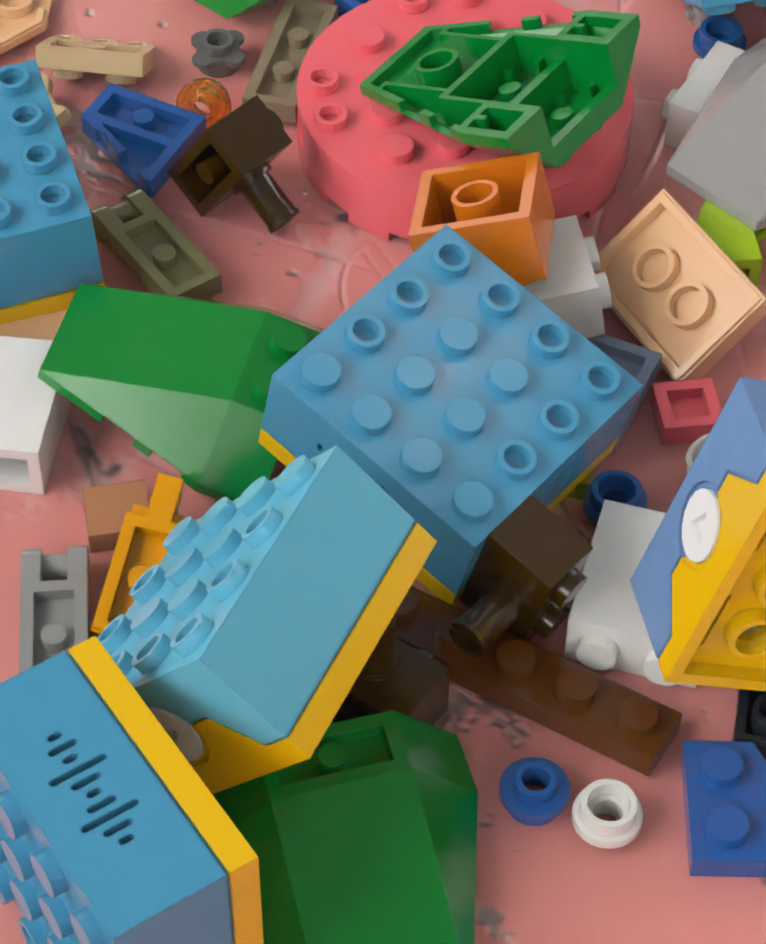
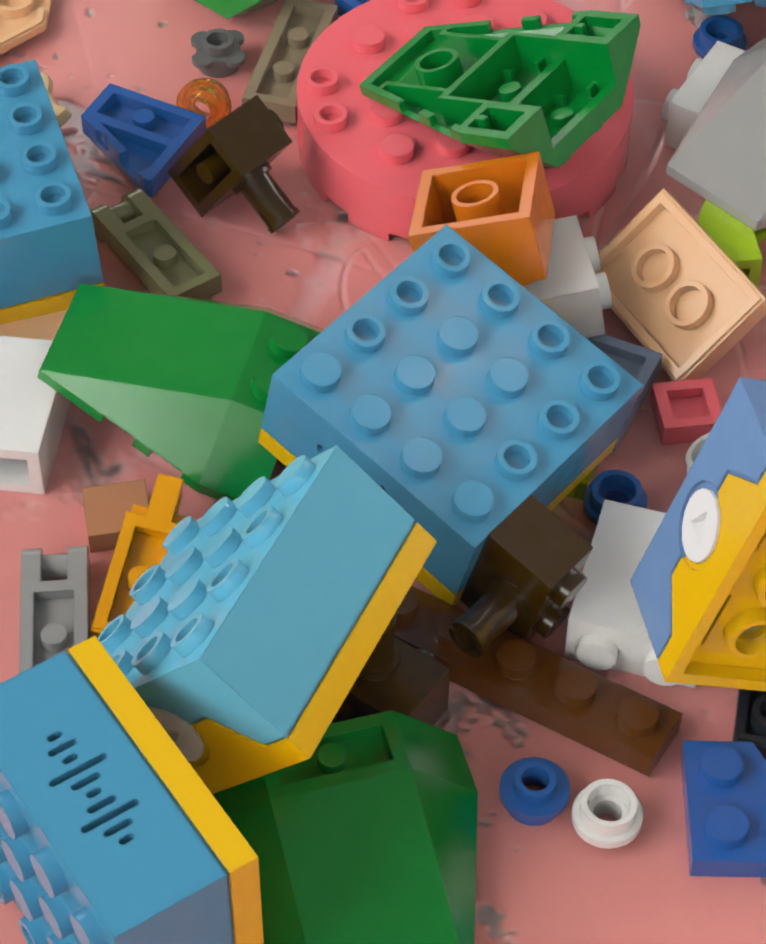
(72, 57): tan plate -> none

